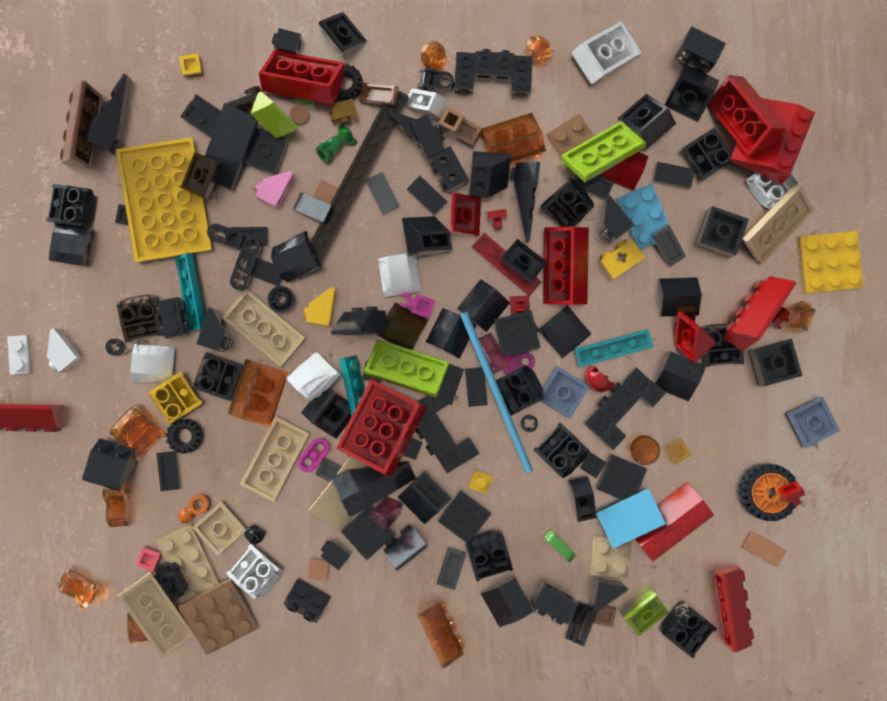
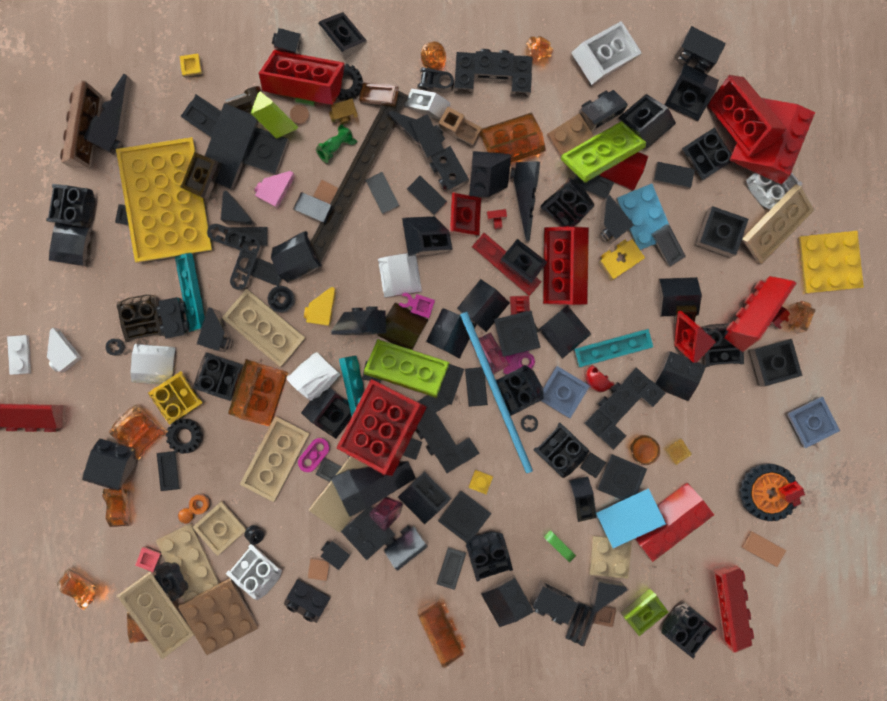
(233, 213): none -> black slope
(602, 110): none -> black slope

